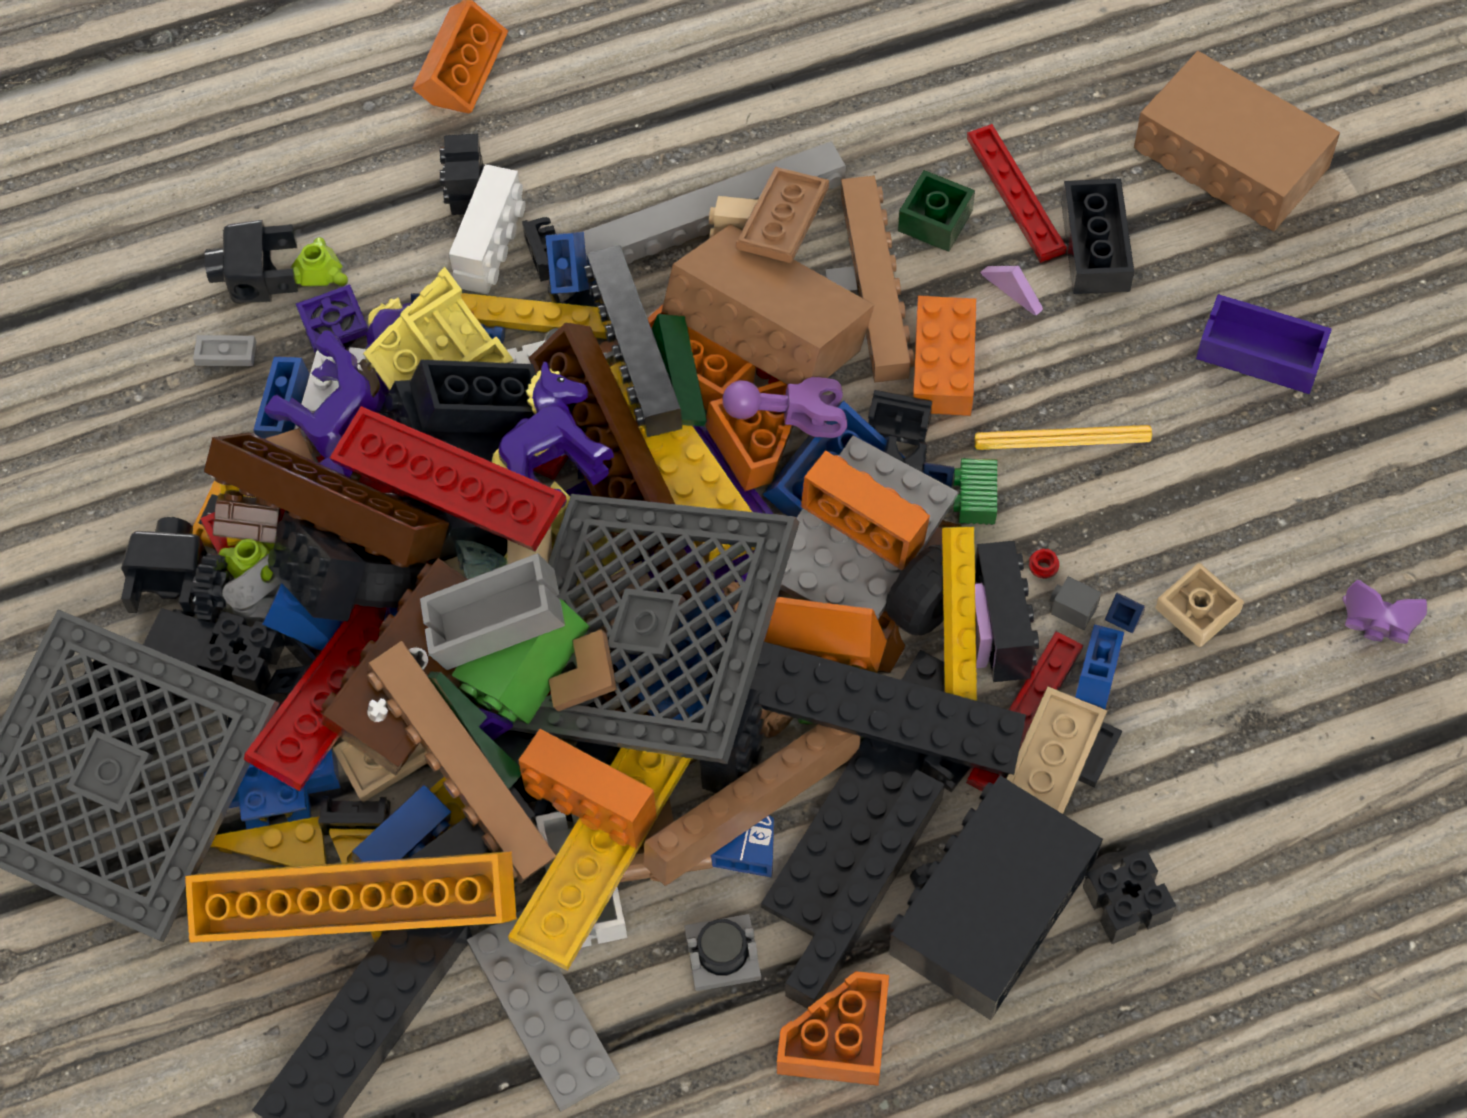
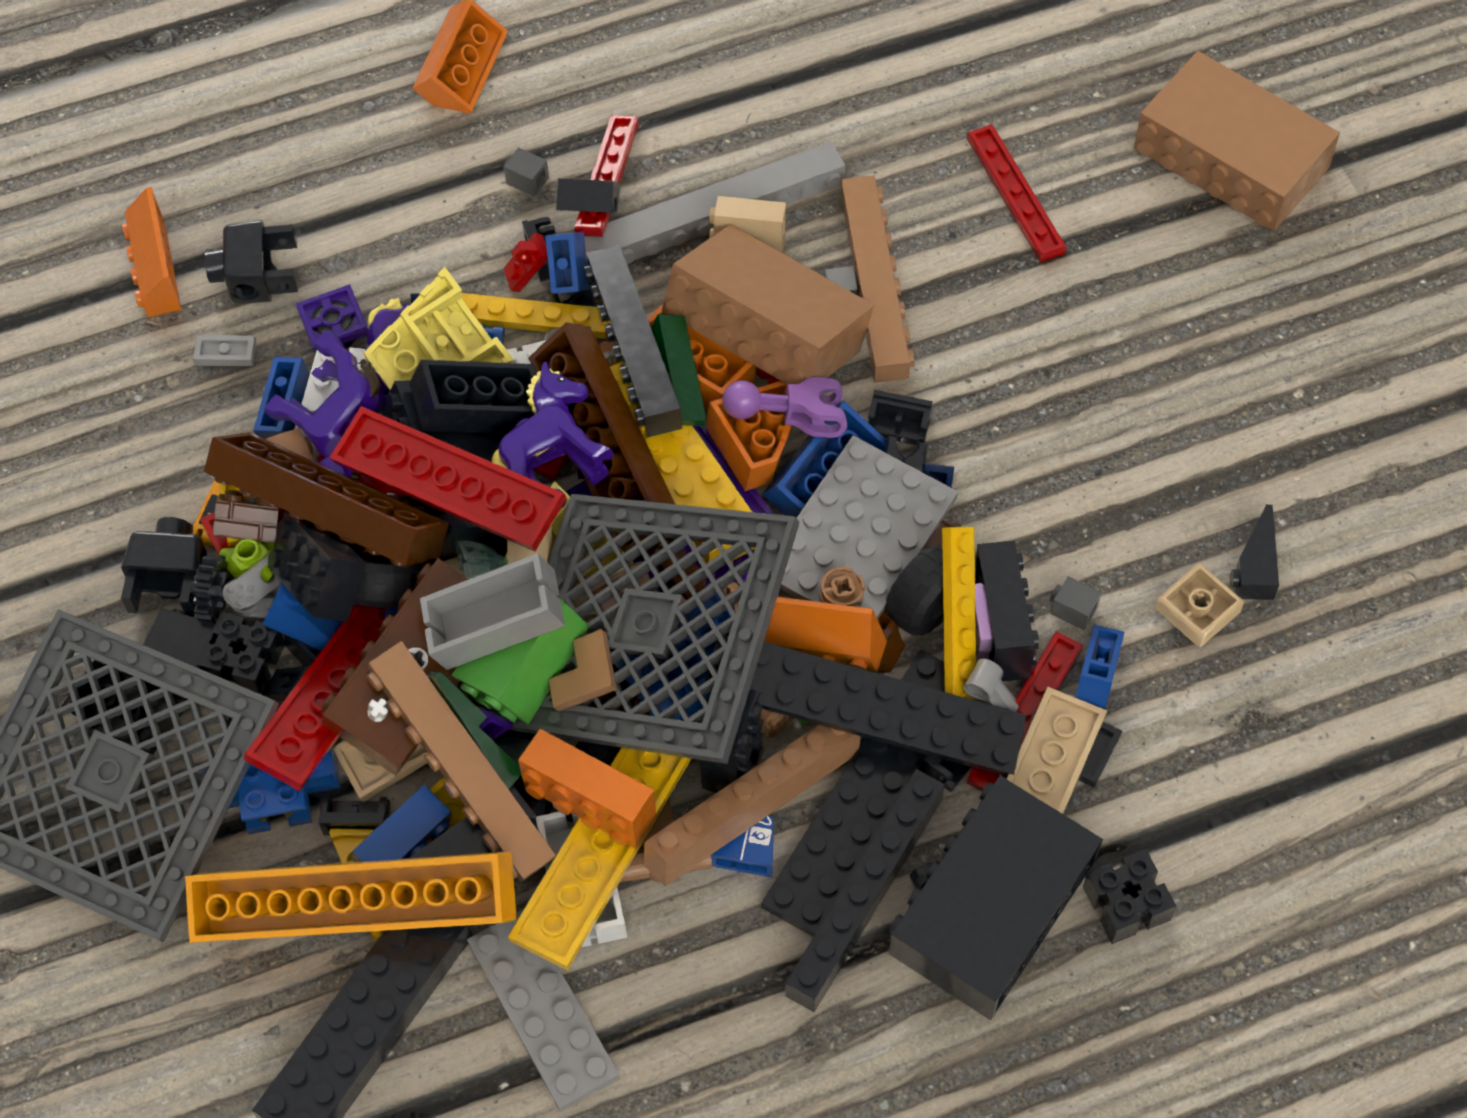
(151, 256): none -> orange slope
(278, 844): yellow wing -> none
(318, 266): lime rock -> none
(461, 170): black brick -> none
(487, 229): white piece -> none
(526, 171): none -> dark grey brick
(526, 261): none -> red hinge
(587, 195): none -> black hinge
(609, 167): none -> red tile
(722, 950): piece -> none
(782, 214): medium nougat tile -> none
(839, 1033): orange brick -> none
(842, 587): none -> medium nougat wheel
(864, 510): orange brick -> none
(936, 210): dark green brick -> none
(945, 353): orange brick -> none
(976, 491): green brick -> none
(987, 686): none -> light grey piece
(1013, 283): lavender tile -> none
(1044, 556): red plate -> none
(1063, 437): yellow axle -> none
(1097, 236): black brick -> none
(1125, 613): dark blue slope -> none
(1257, 567): none -> black slope
(1263, 343): dark purple piece -> none
(1379, 618): medium lavender brick -> none

